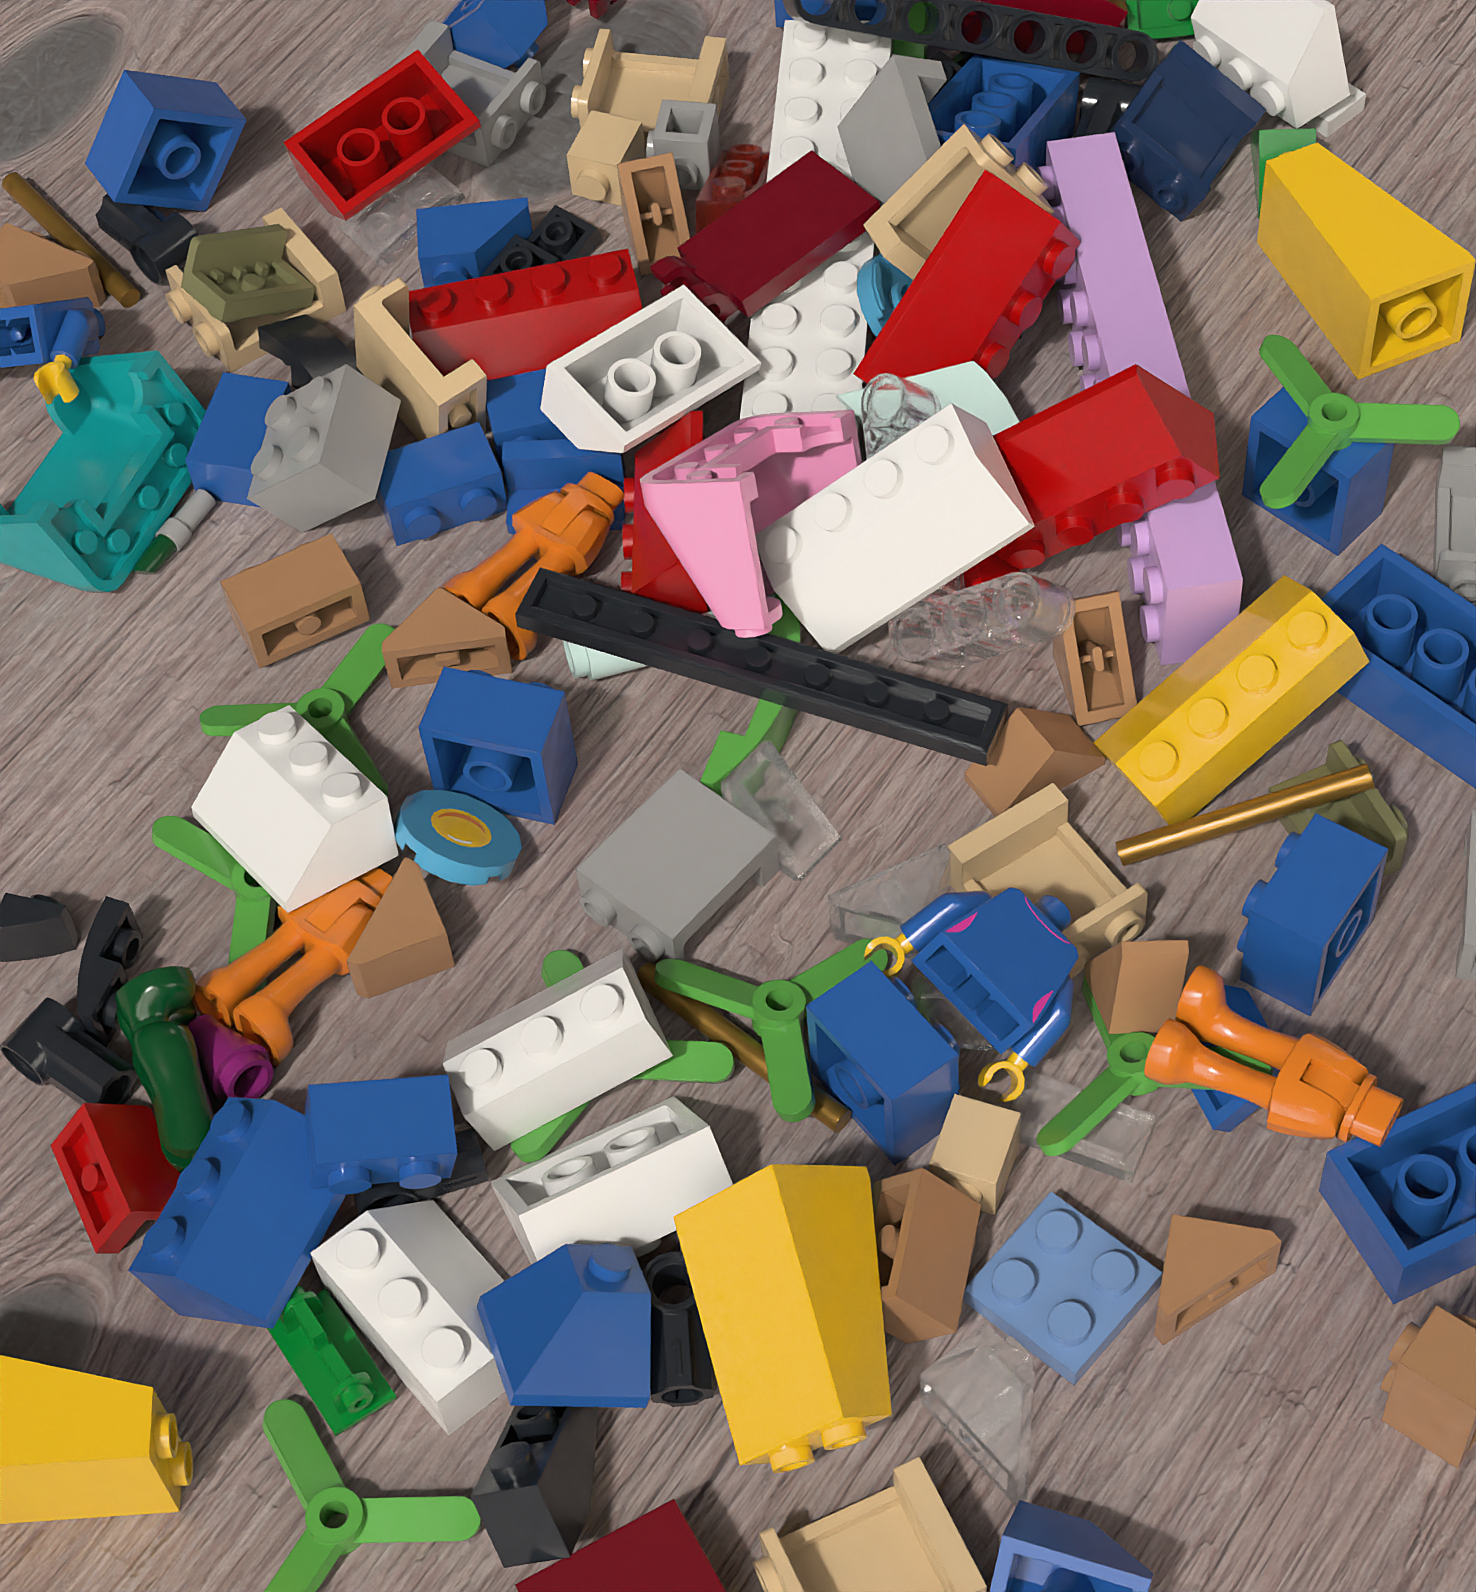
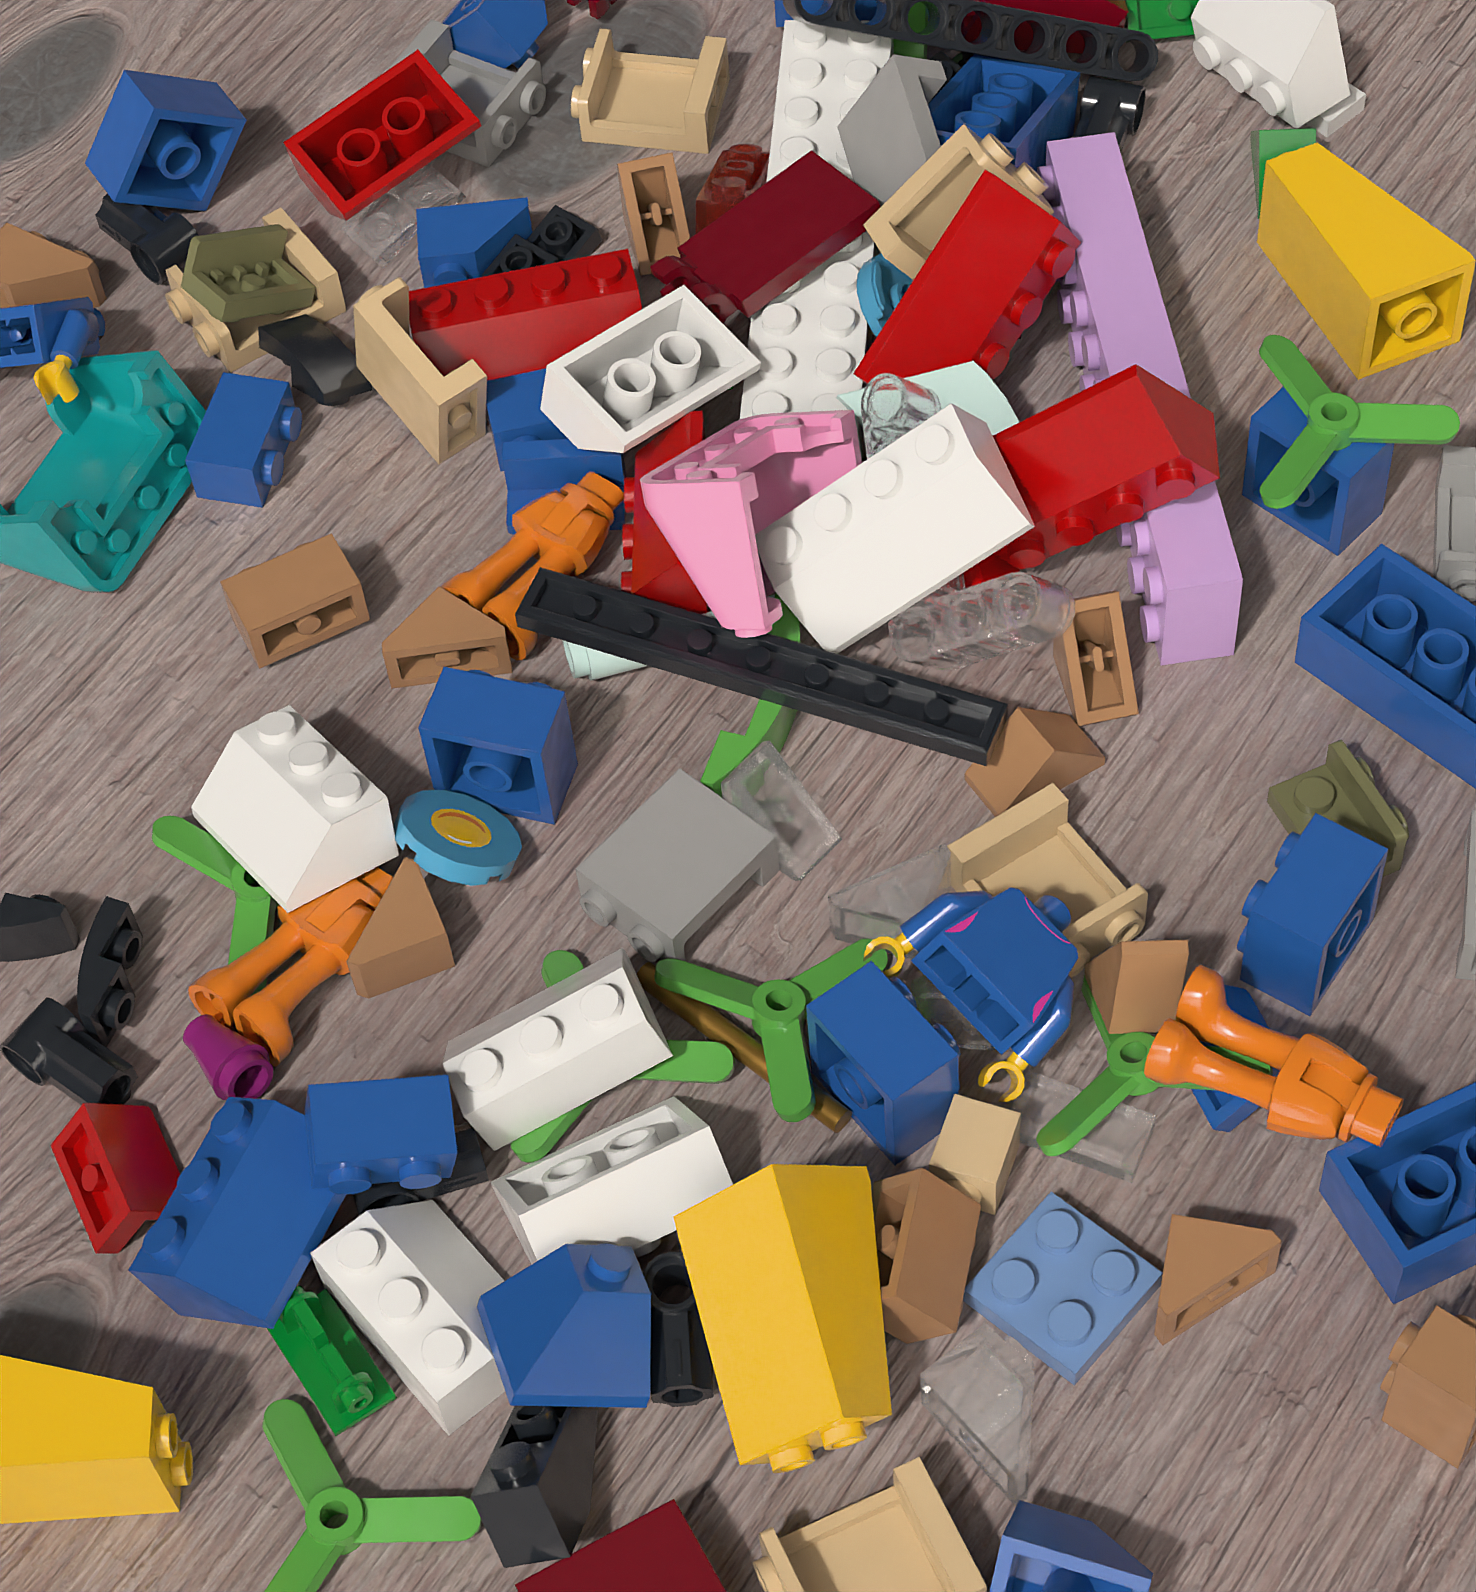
(69, 237): pearl gold bar -> none
(165, 1056): dark green piece -> none
(174, 533): light grey piece -> none
(323, 449): light grey brick -> none
(333, 700): bright green piece -> none
(440, 484): blue brick -> none
(597, 151): tan brick -> none
(692, 136): light grey brick -> none
(1183, 129): dark blue panel -> none
(1233, 700): yellow slope -> none
(1245, 814): pearl gold bar -> none

